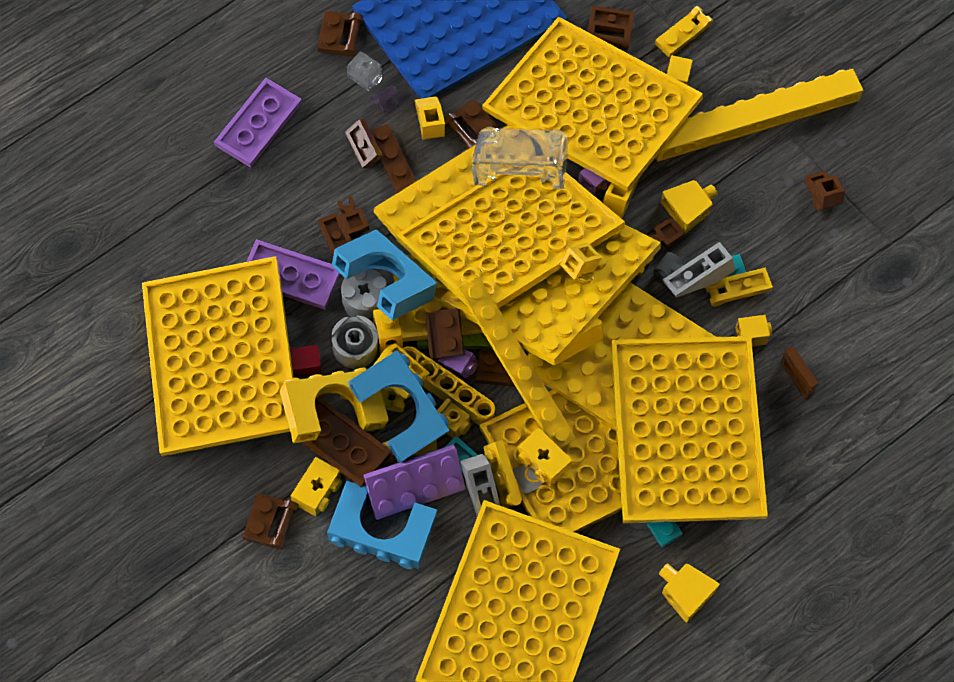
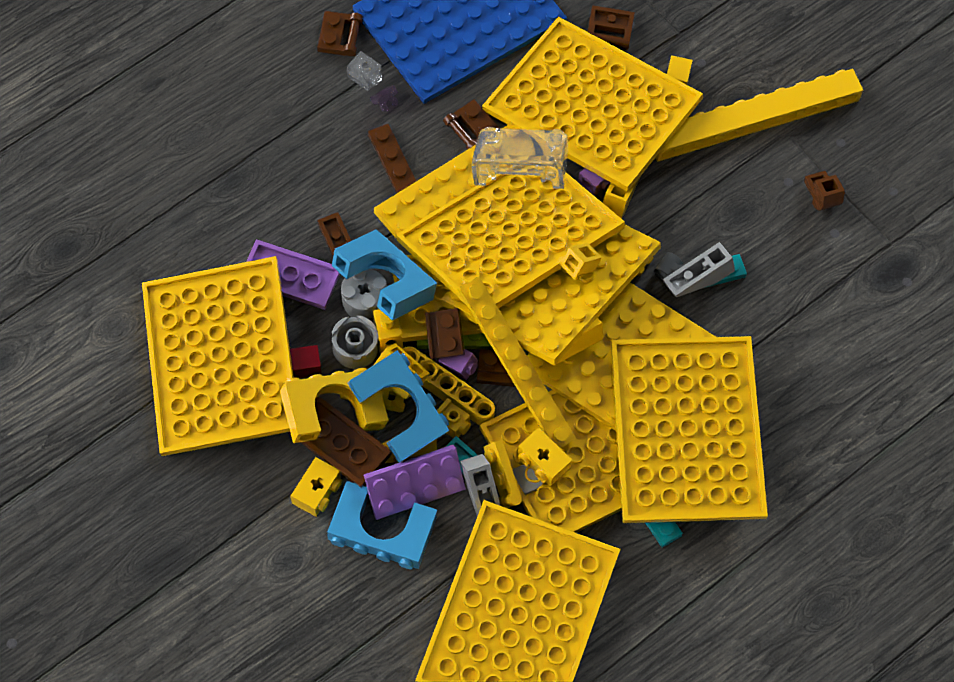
(258, 122): medium lavender plate -> none
(262, 520): reddish brown plate -> none
(353, 219): reddish brown plate -> none
(363, 143): plate -> none
(430, 117): yellow slope -> none
(667, 232): reddish brown plate -> none
(683, 32): yellow plate -> none
(687, 589): yellow torso -> none
(688, 203): yellow torso -> none
(740, 286): yellow plate -> none
(756, 328): yellow brick -> none
(799, 372): reddish brown plate -> none

